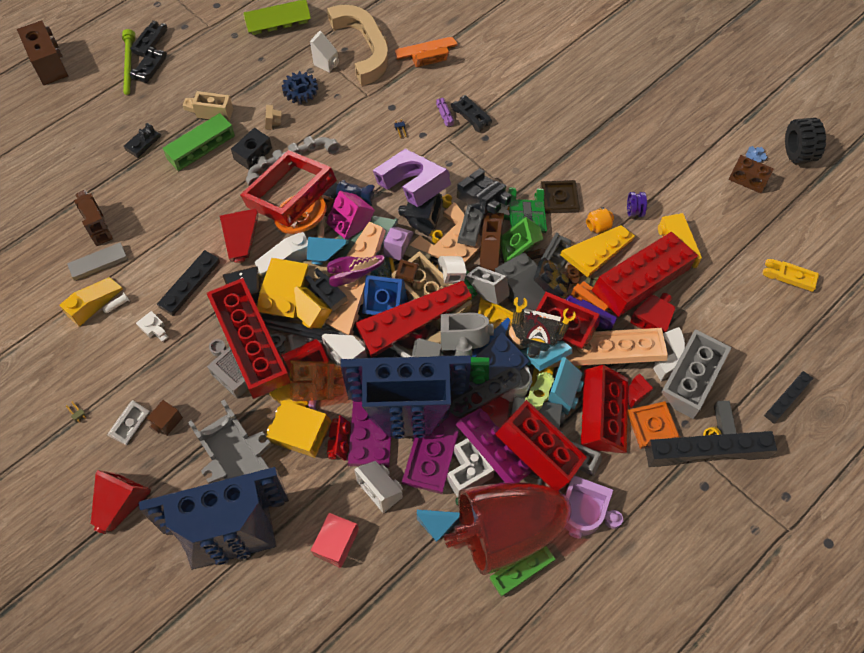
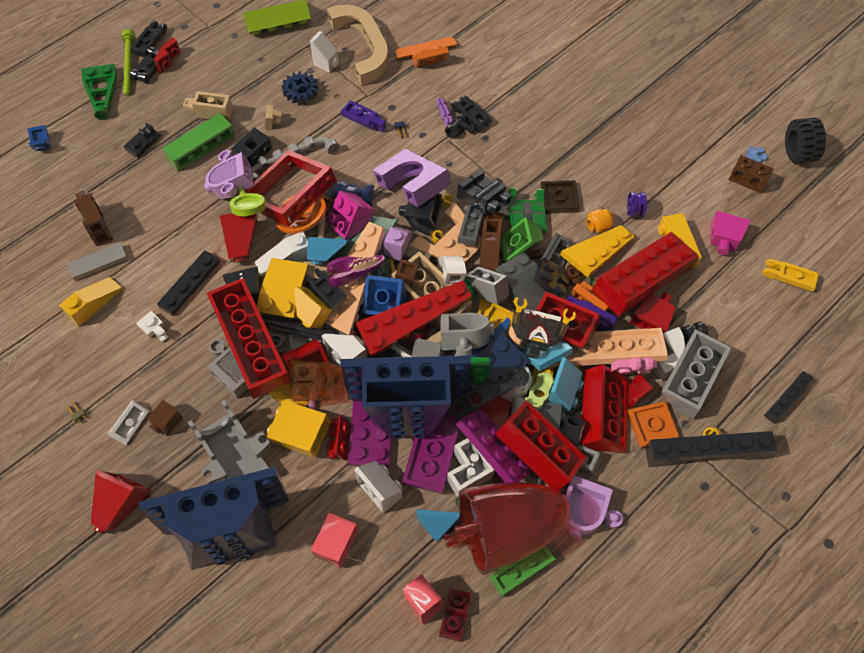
(39, 138): none -> blue bracket
(43, 52): reddish brown piece -> none
(98, 74): none -> green plate
(114, 304): white piece -> none
(165, 54): none -> red slope
(229, 175): none -> lavender piece
(247, 204): none -> lime piece
(363, 116): none -> dark purple hinge
(423, 599): none -> coral piece
(452, 130): none -> black piece
(455, 615): none -> dark red slope
(574, 428): none -> black piece
(643, 366): none -> bright pink hinge
(688, 330): none -> black wheel
(724, 417): dark grey piece -> none
(727, 231): none -> dark pink torso

